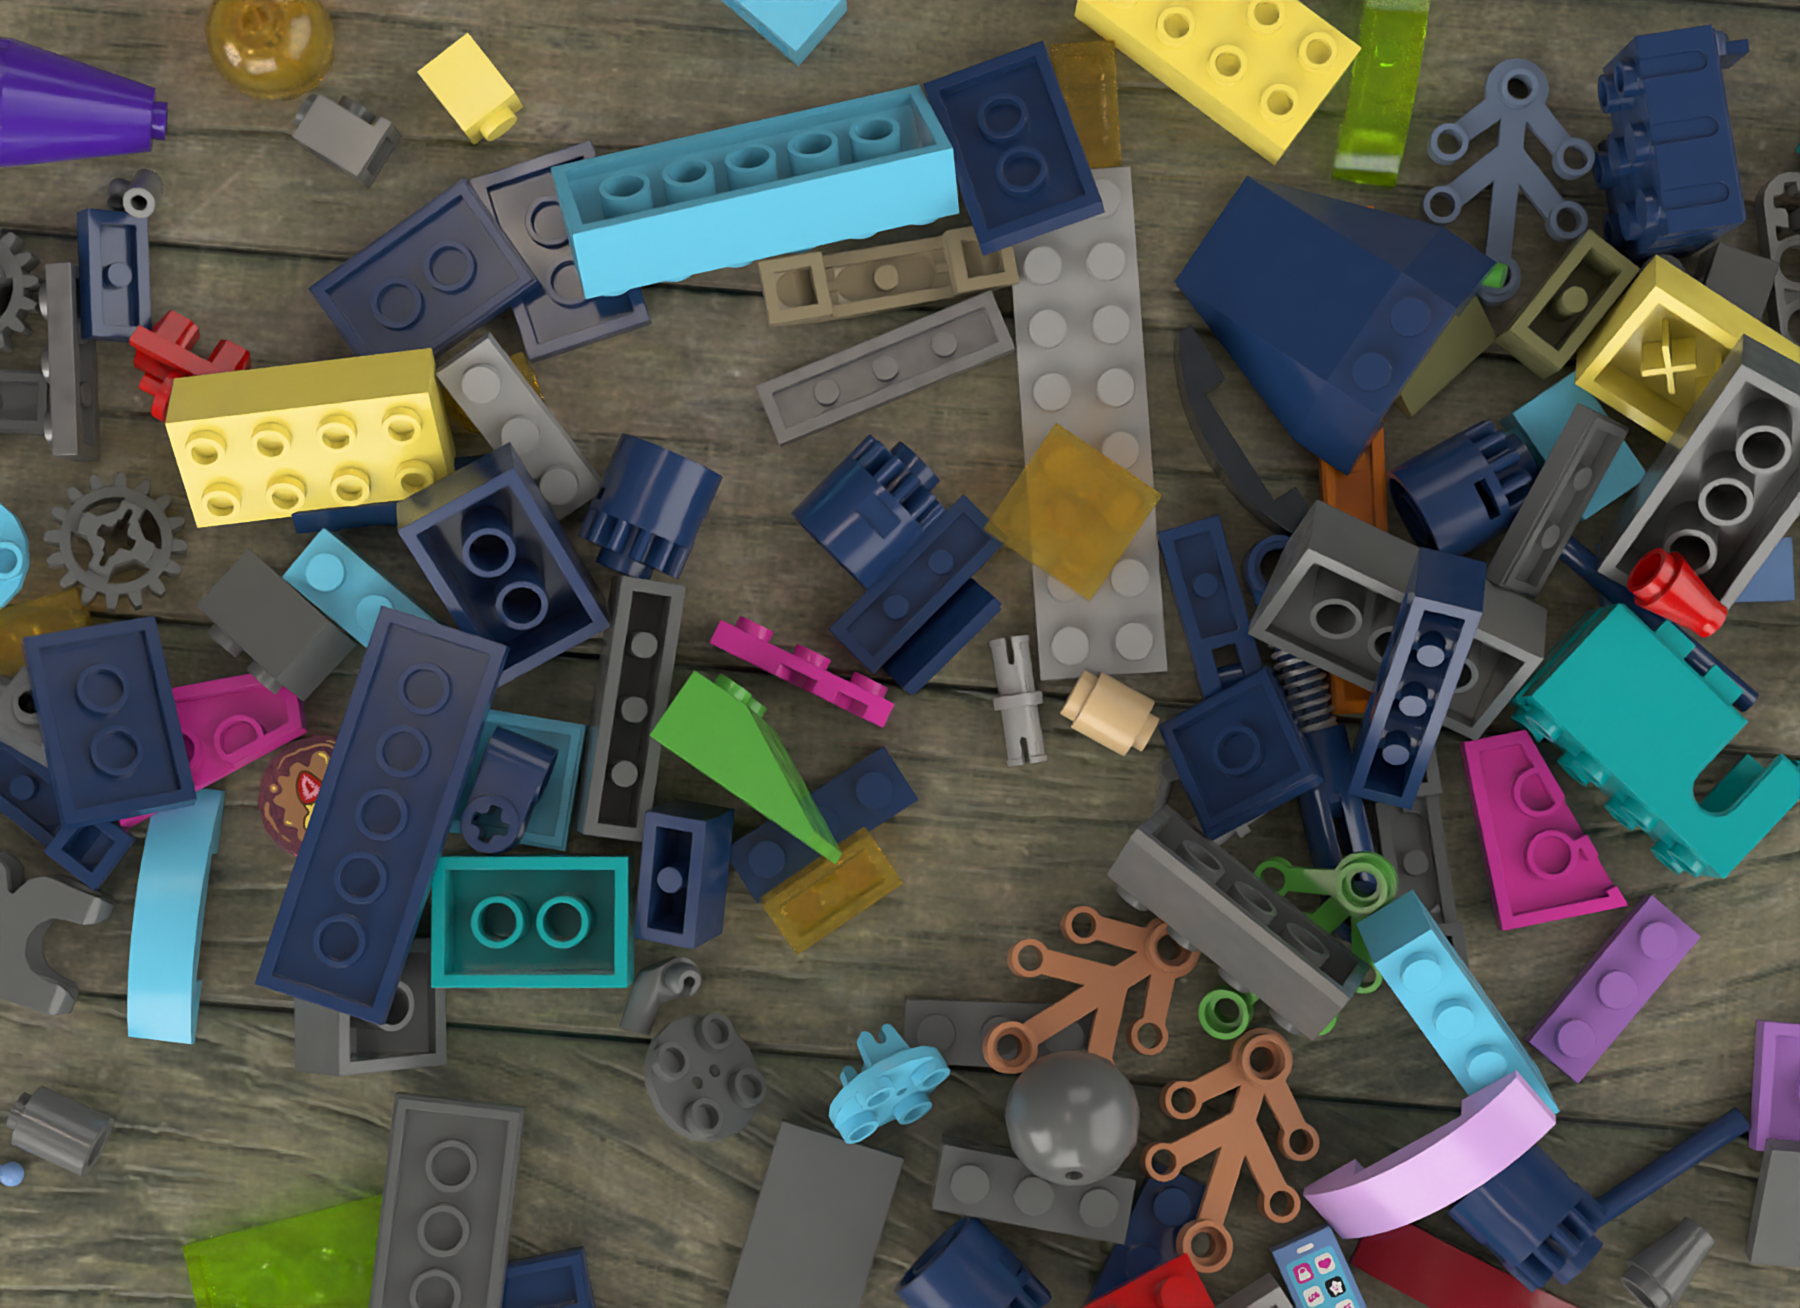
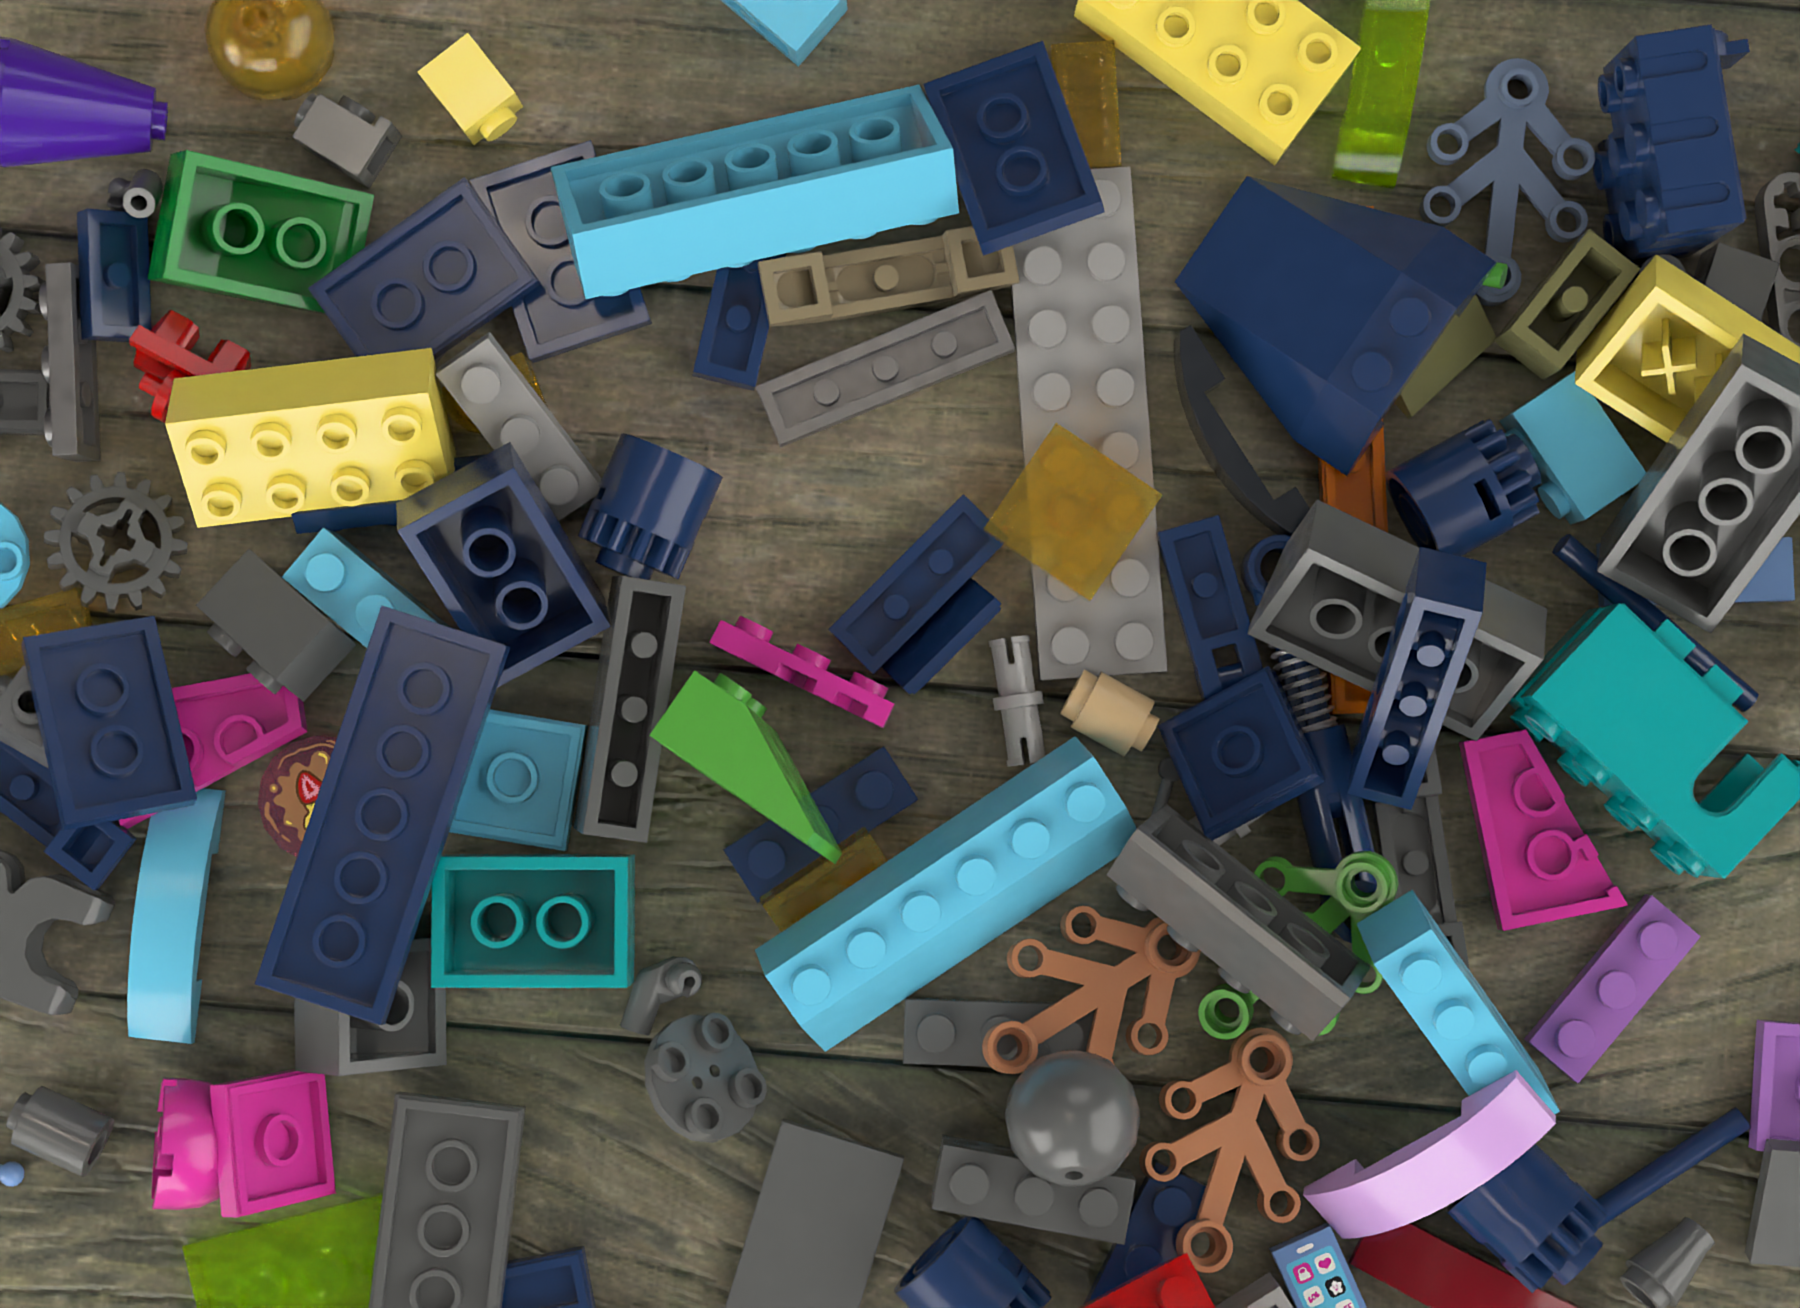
(184, 1147): none -> dark pink cylinder
(253, 230): none -> green slope
(272, 1141): none -> dark pink tile
(508, 777): dark blue piece -> none
(683, 873): dark blue brick -> none
(734, 328): none -> dark blue plate
(872, 509): dark blue gear -> none
(890, 1087): medium azure plate -> none
(948, 894): none -> medium azure slope
(1556, 501): dark grey tile -> none
(1674, 591): red cone -> none

